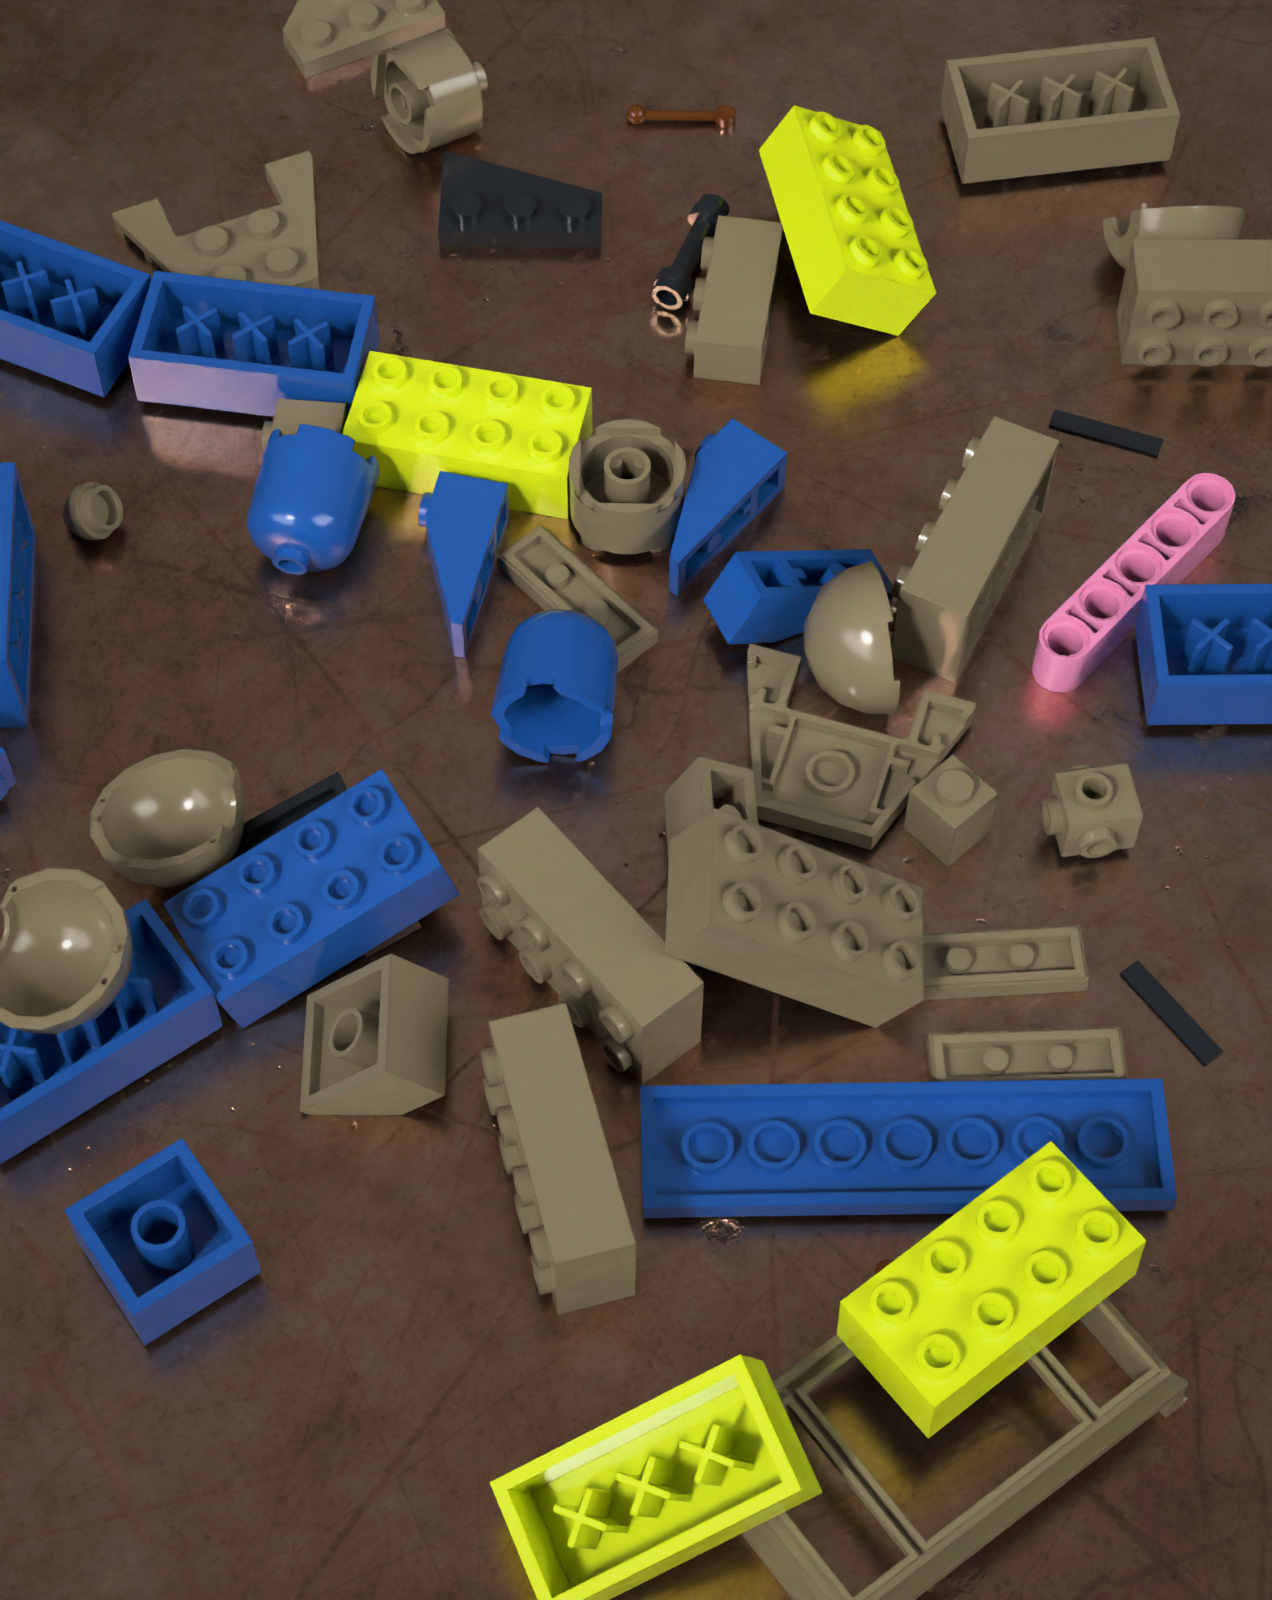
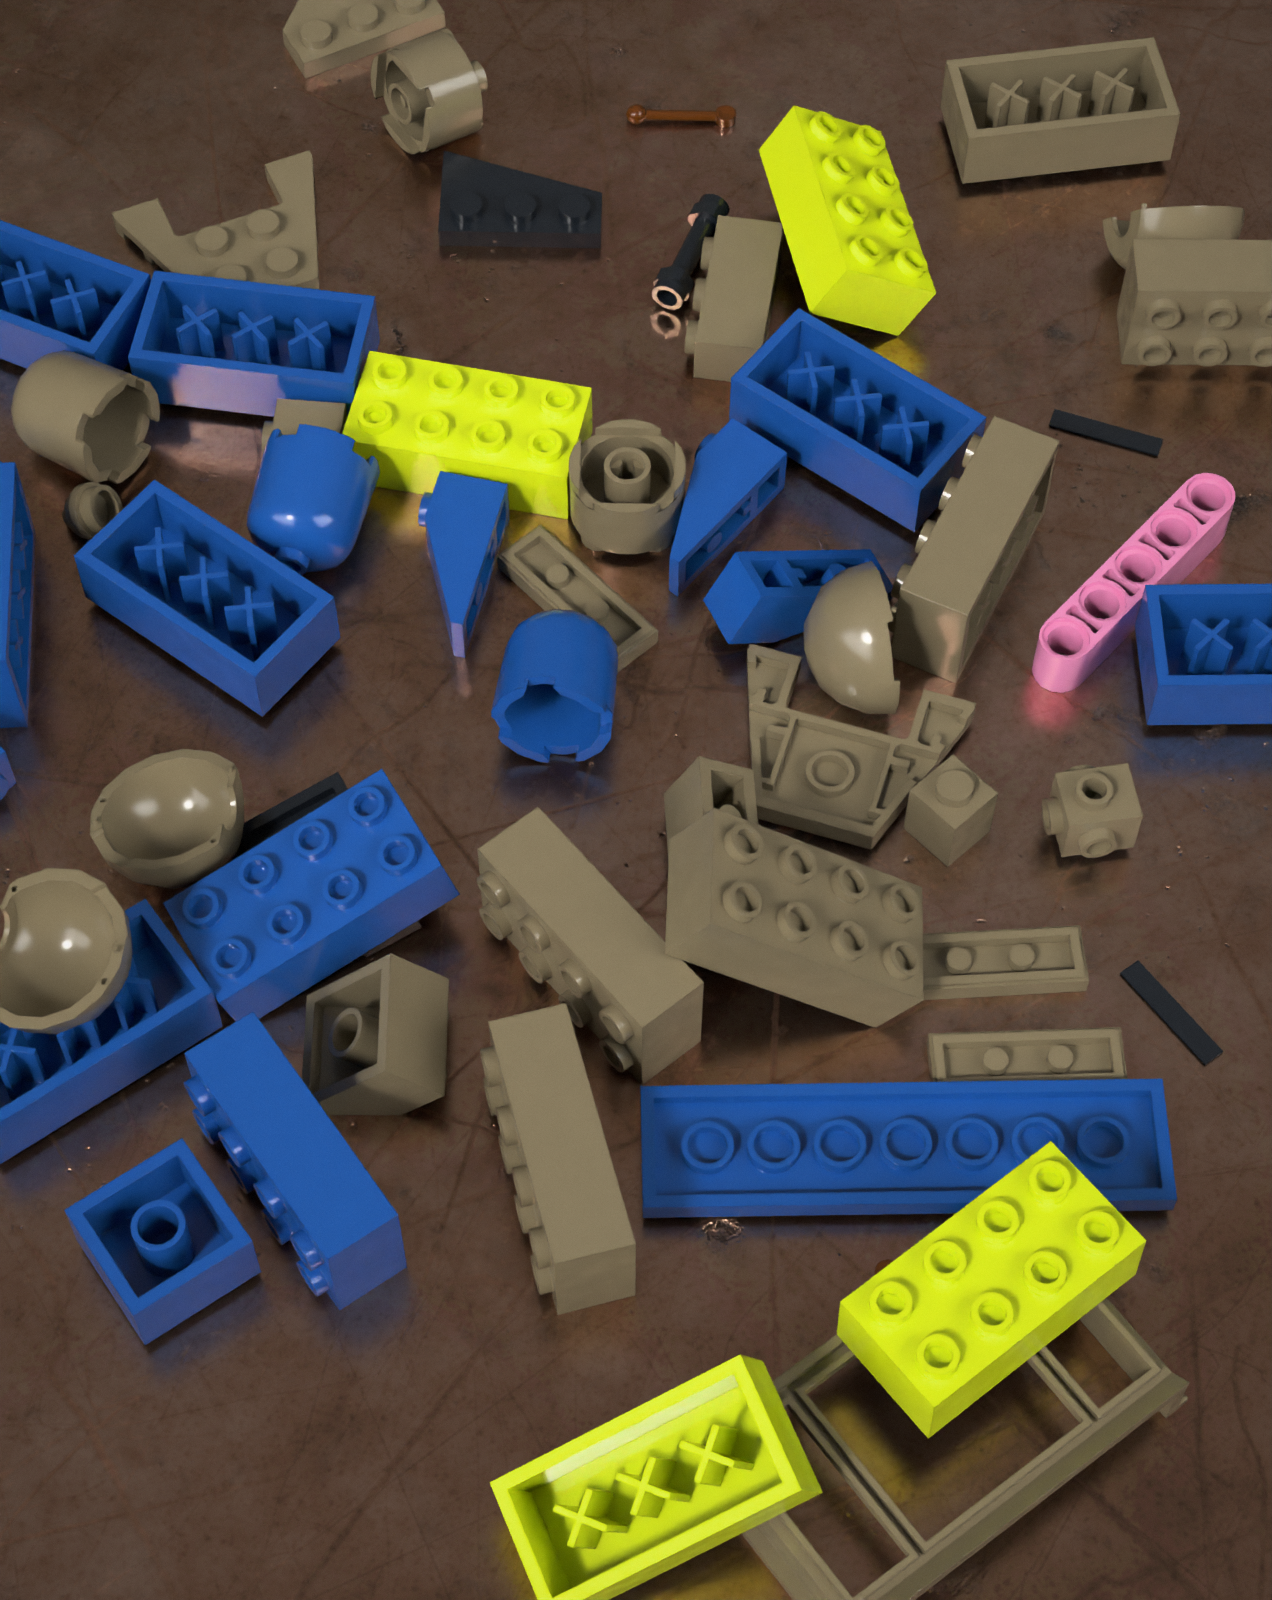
(85, 415): none -> dark tan cylinder
(208, 597): none -> blue brick
(295, 1162): none -> blue brick
(854, 418): none -> blue brick

